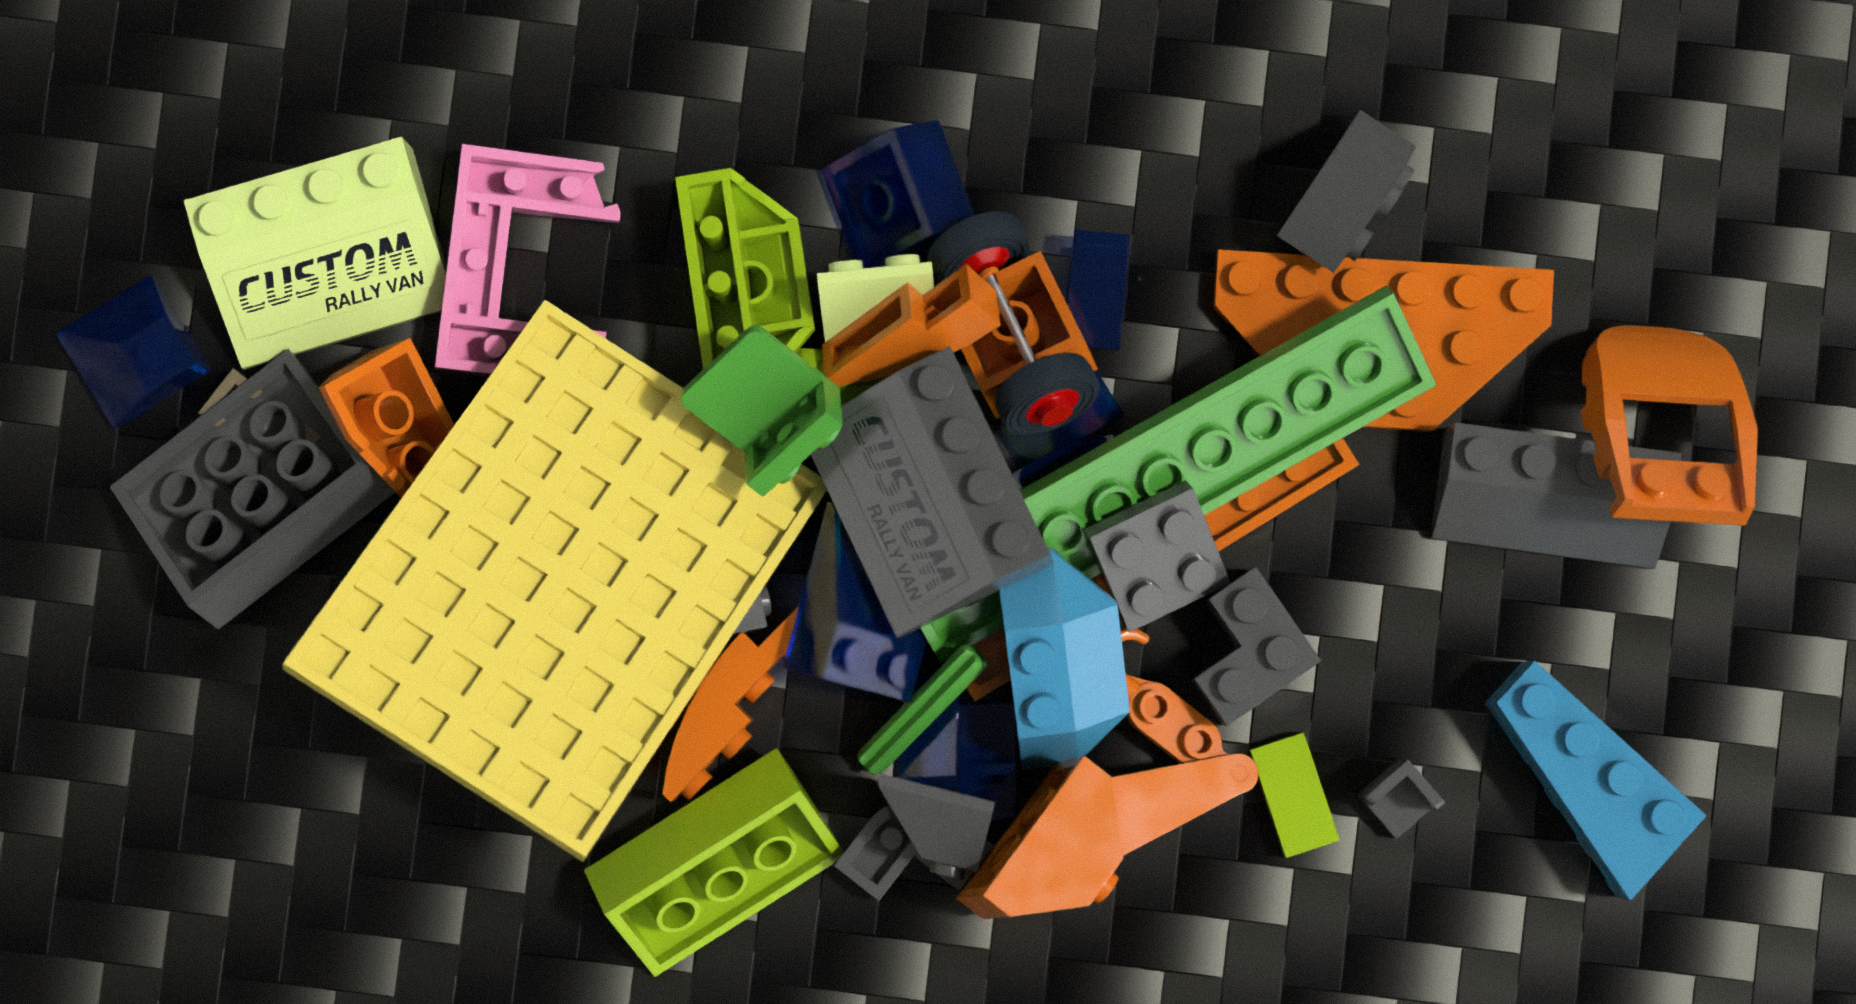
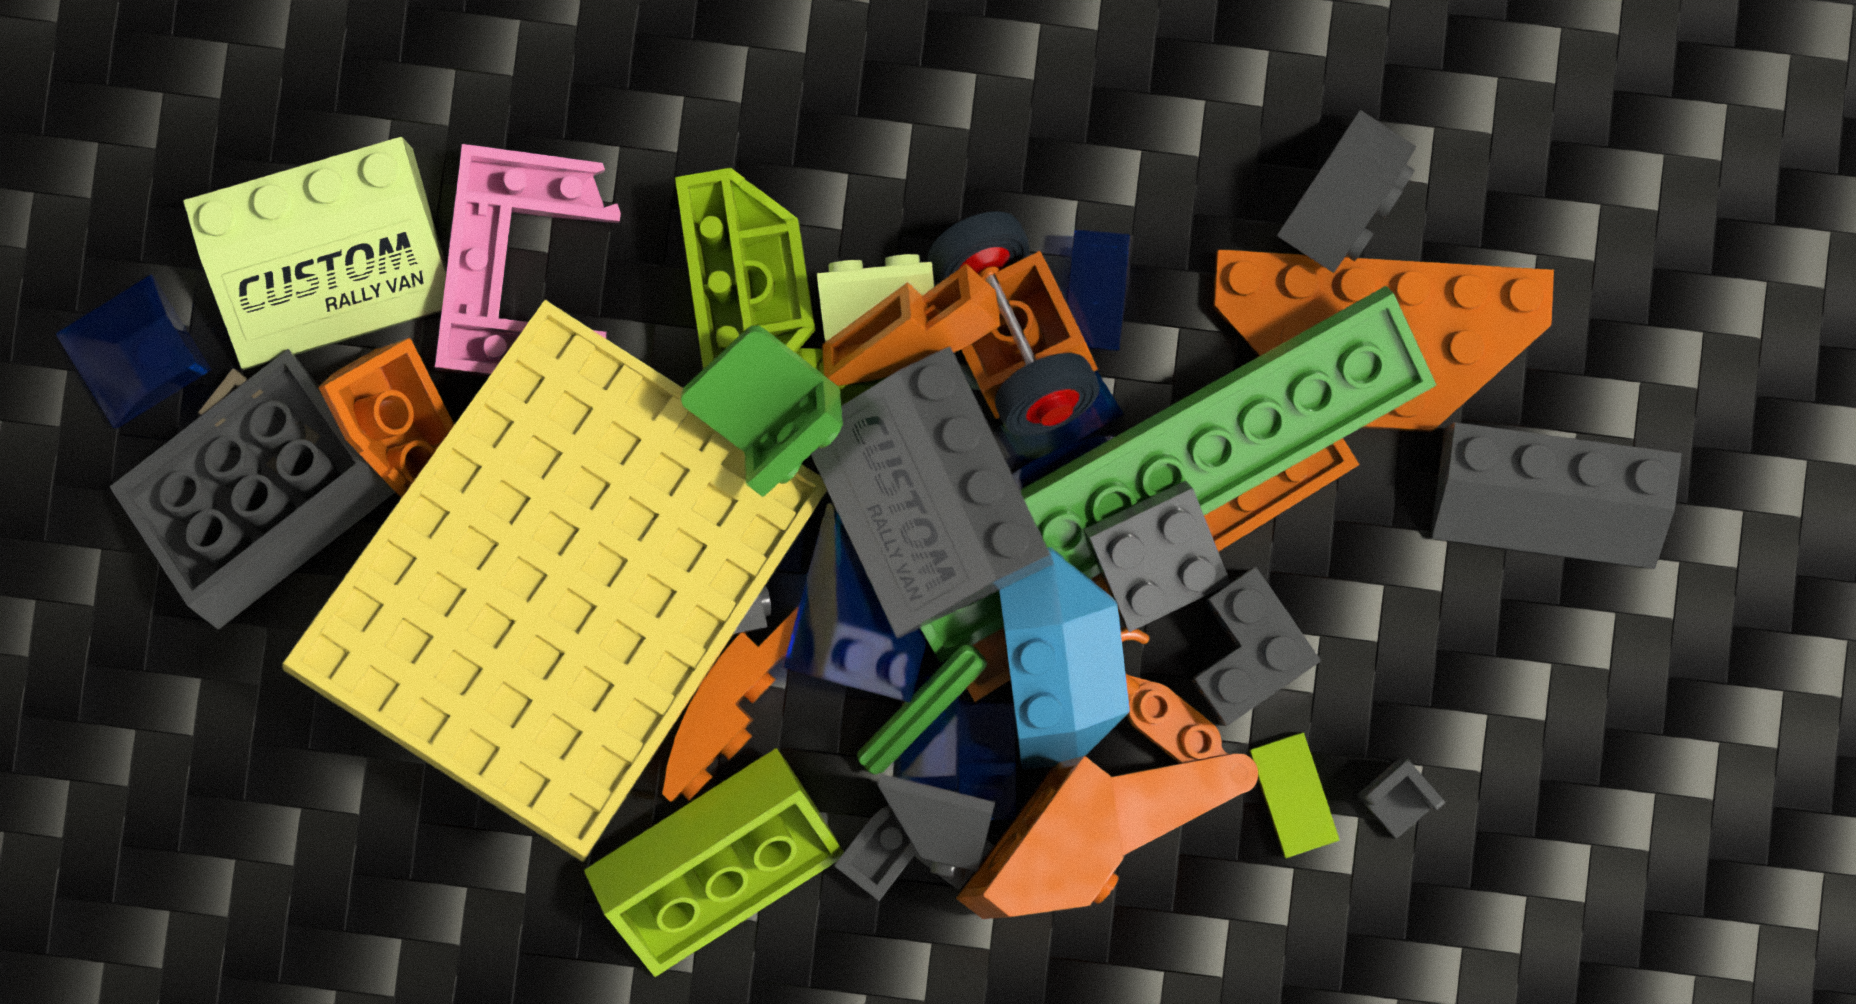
(897, 193): clear blue slope -> none
(1603, 788): dark azure wedge -> none
(1668, 368): orange slope -> none

